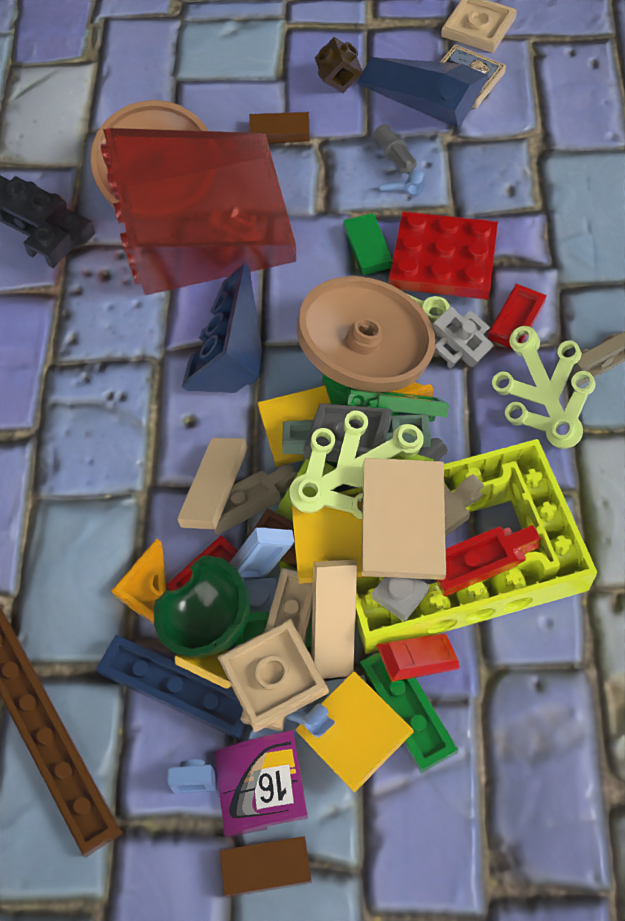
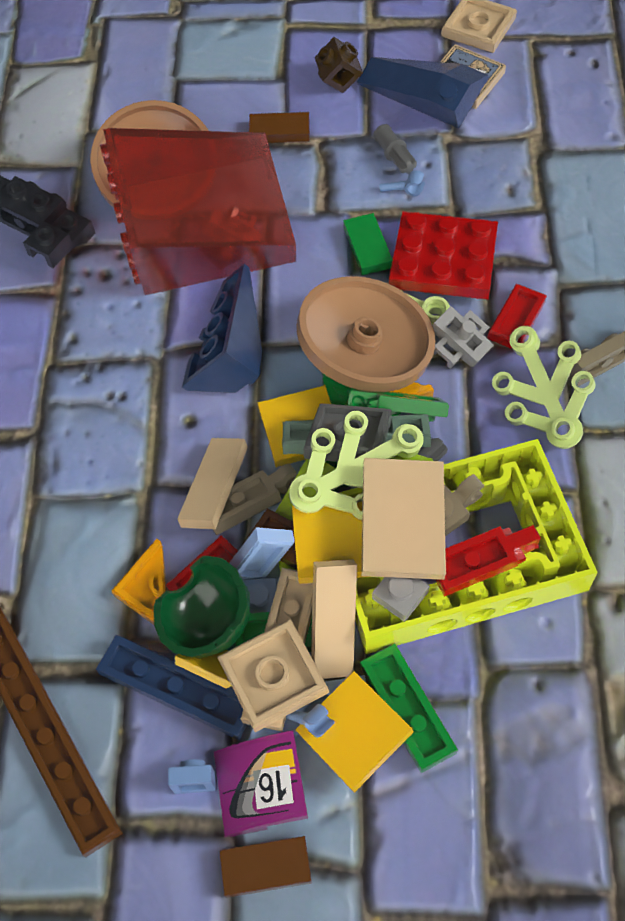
(418, 657): red tile -> none

